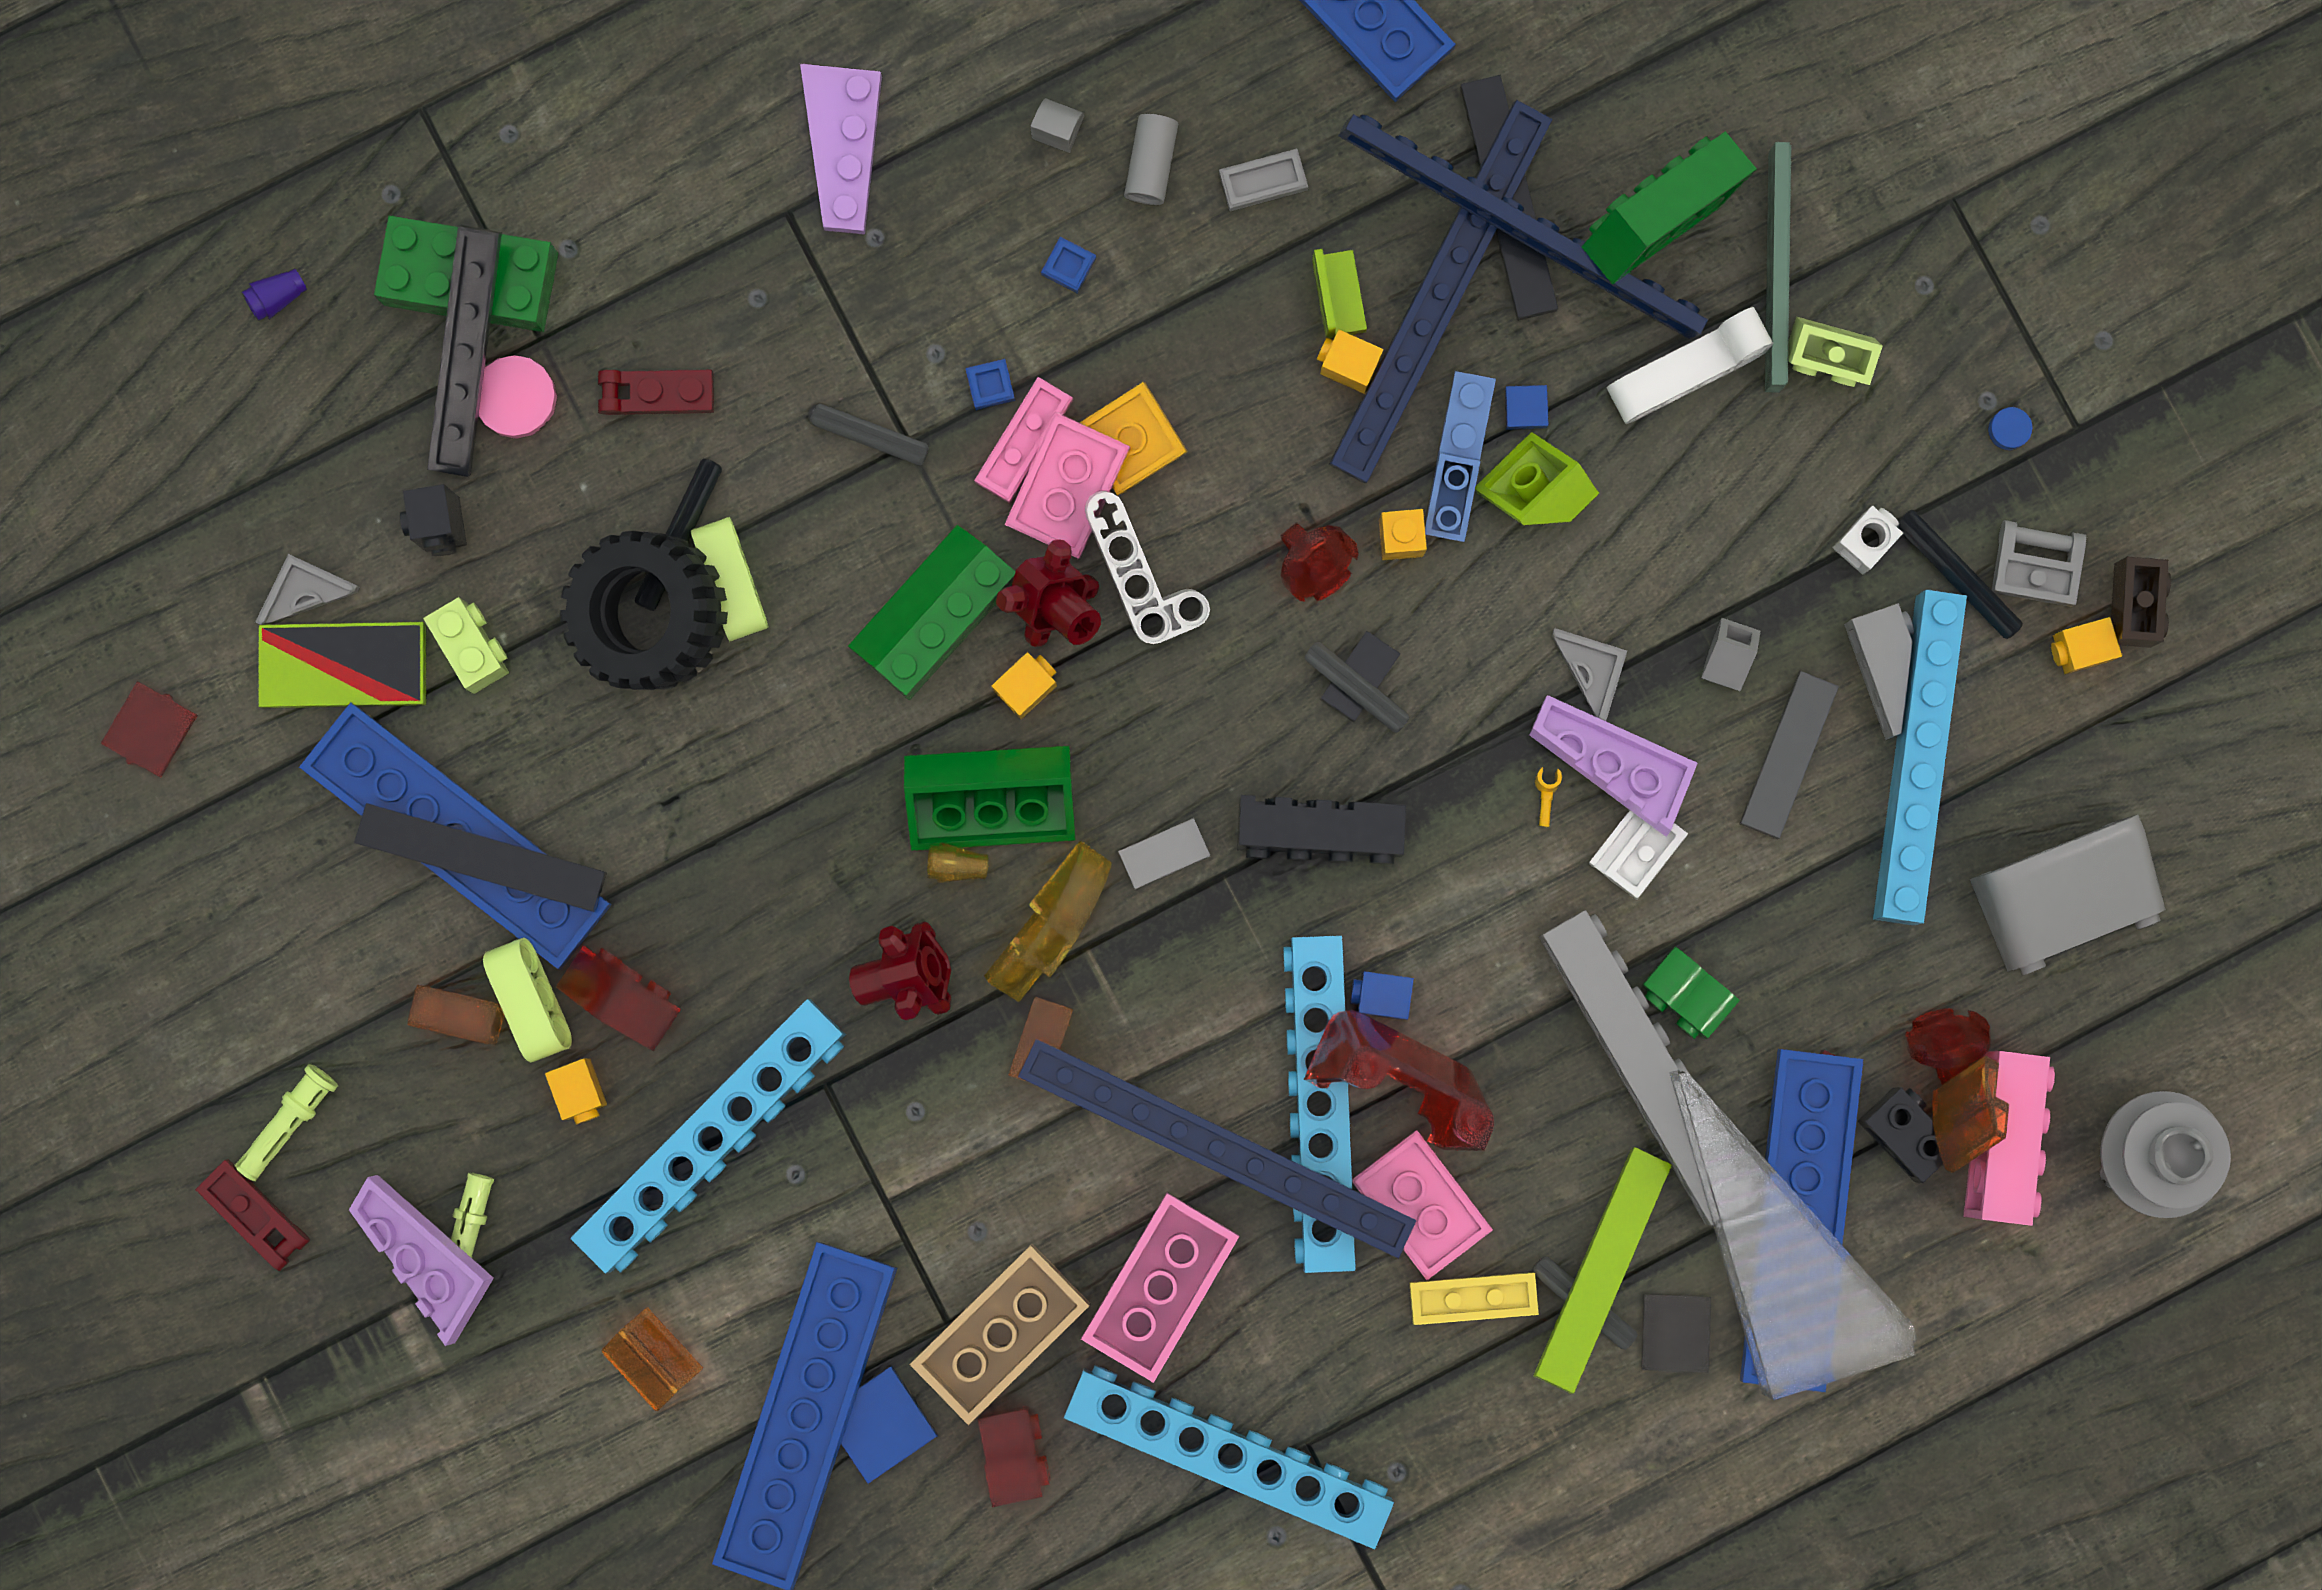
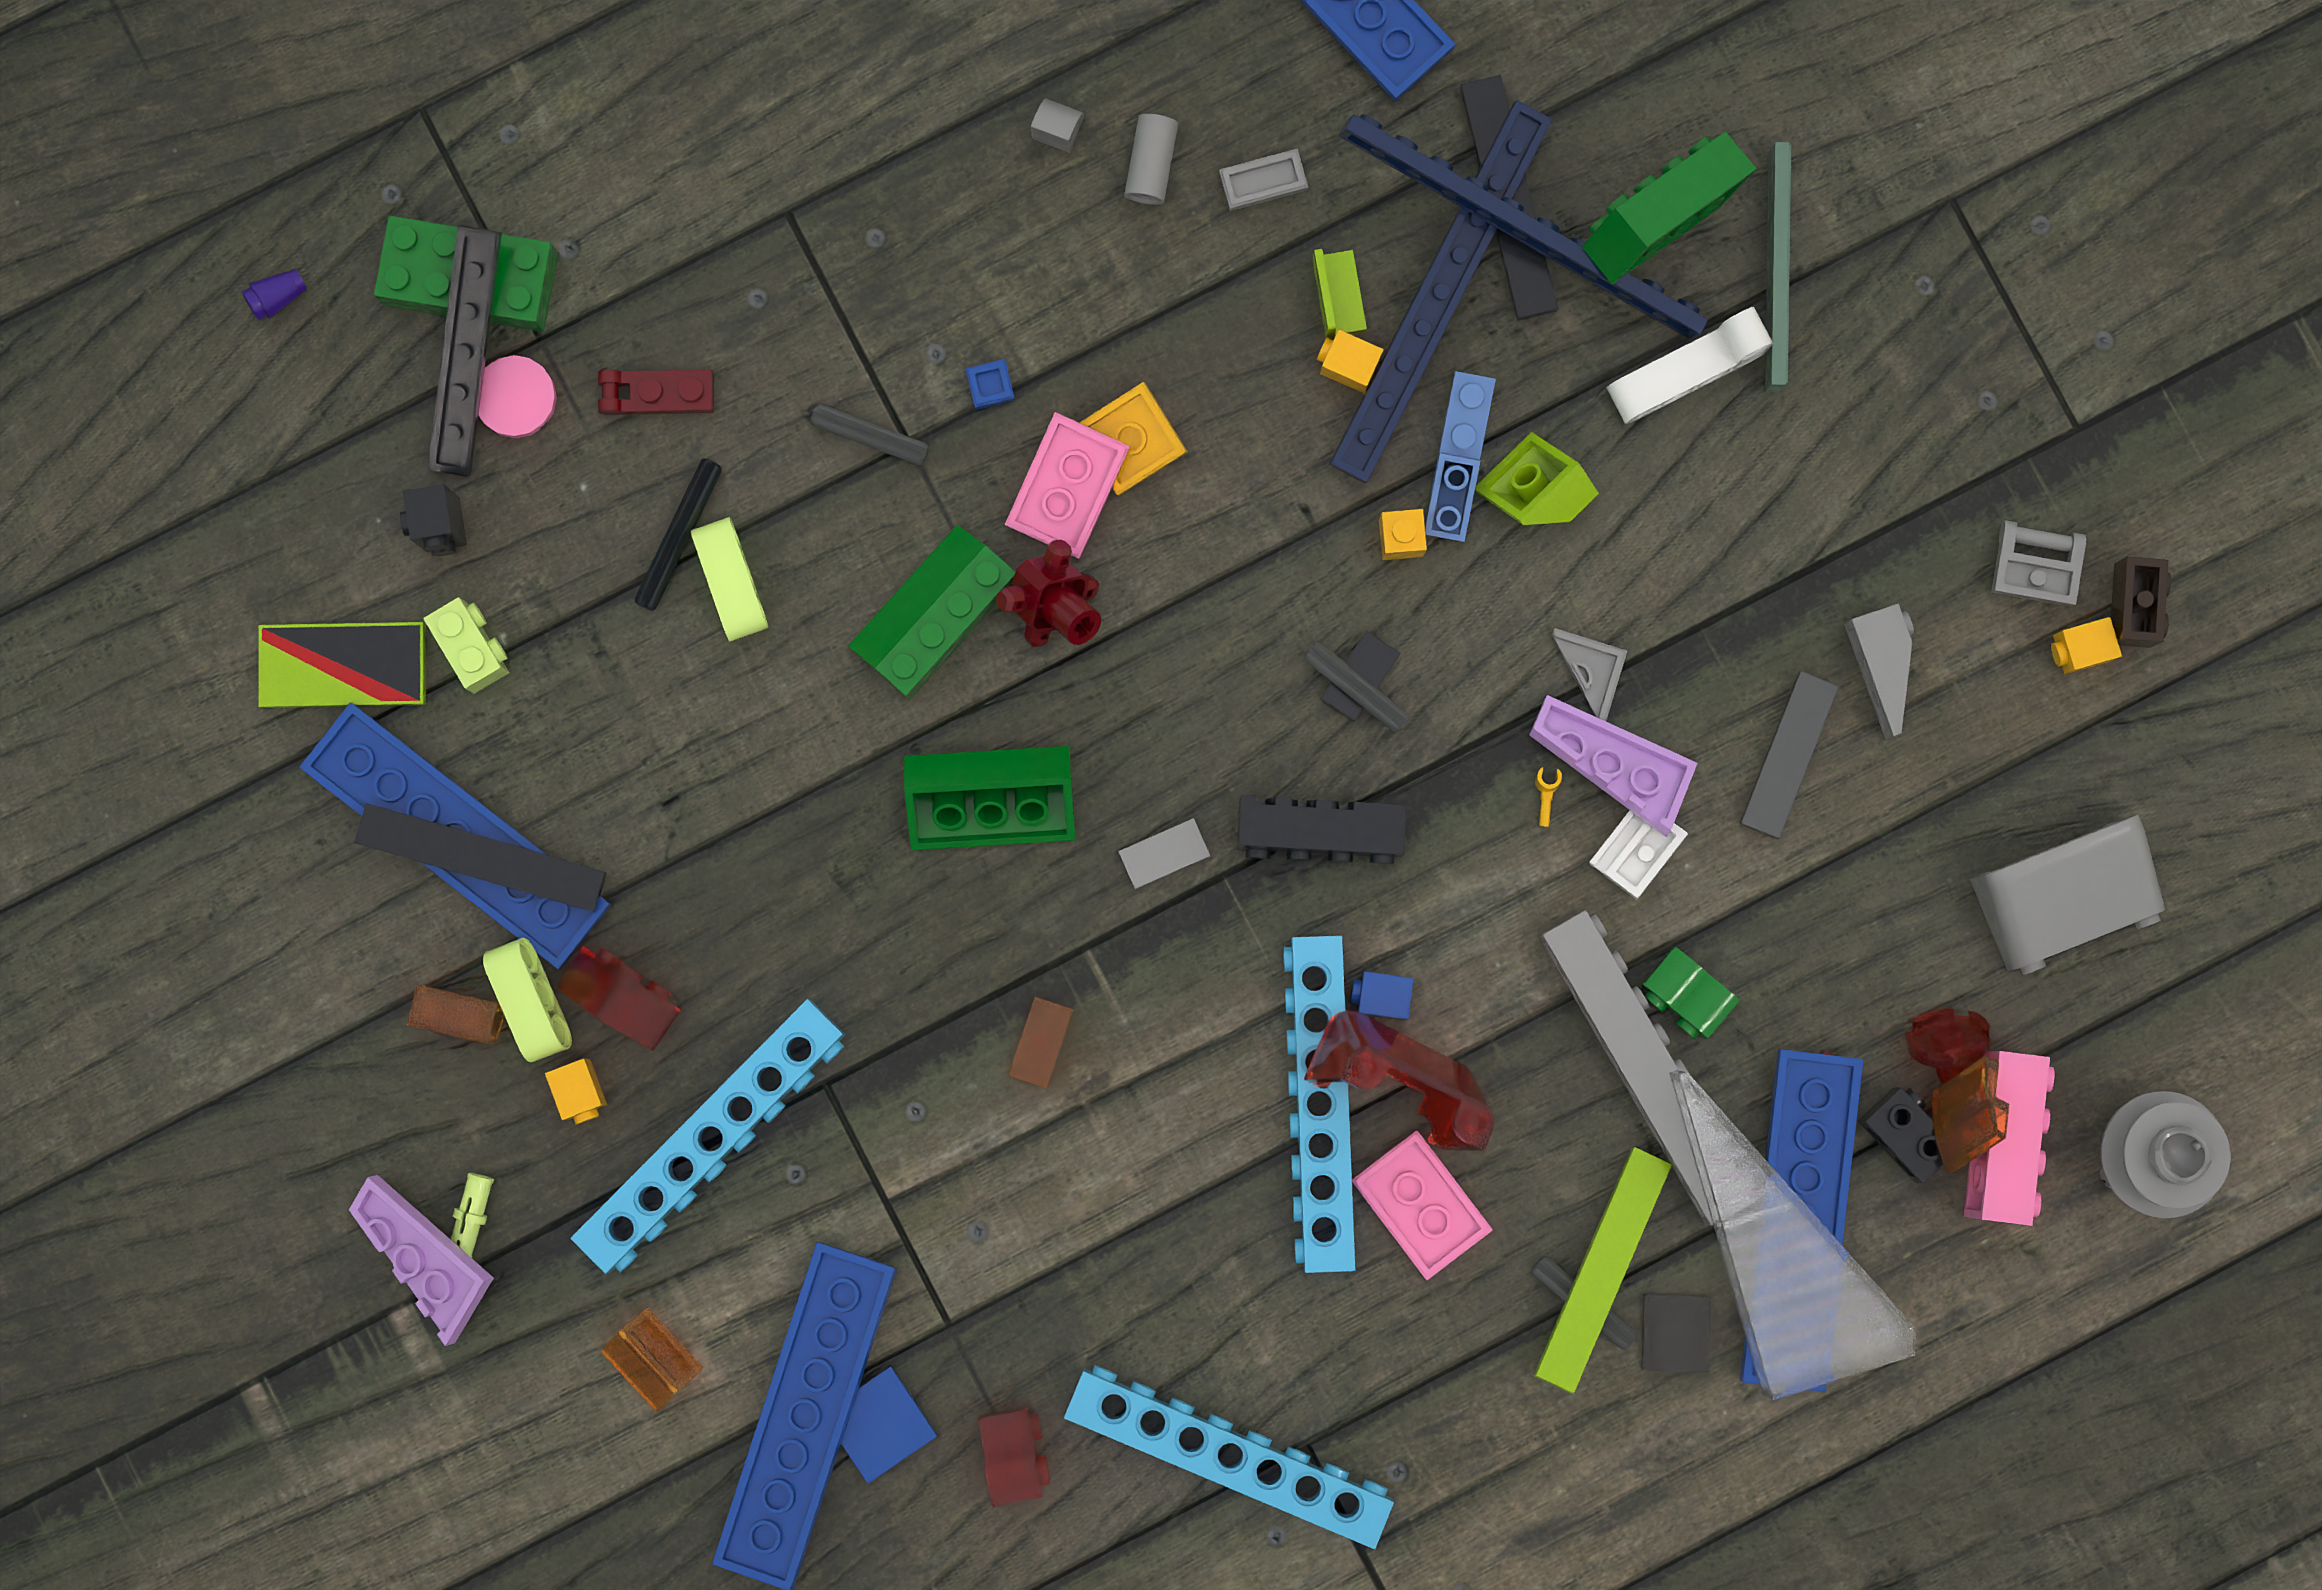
(149, 729): clear red piece -> none
(251, 1214): dark red plate -> none
(296, 1108): yellowish green pin -> none
(300, 589): light grey tile -> none
(594, 610): black tyre -> none
(842, 128): lavender wing -> none
(911, 972): dark red piece -> none
(953, 863): clear yellow cone -> none
(1000, 1334): tan brick -> none
(1019, 443): bright pink tile -> none
(1025, 684): yellow brick -> none
(1054, 927): clear yellow slope -> none
(1068, 265): blue tile -> none
(1137, 564): white beam -> none
(1160, 1287): bright pink brick -> none
(1217, 1148): dark blue plate -> none
(1316, 561): clear red tile -> none
(1473, 1298): light yellow plate -> none
(1526, 407): blue tile -> none
(1731, 654): light grey brick -> none
(1833, 351): yellowish green brick -> none
(1856, 551): white brick -> none
(1920, 759): medium azure brick -> none
(1959, 574): black axle -> none
(2010, 428): blue tile -> none

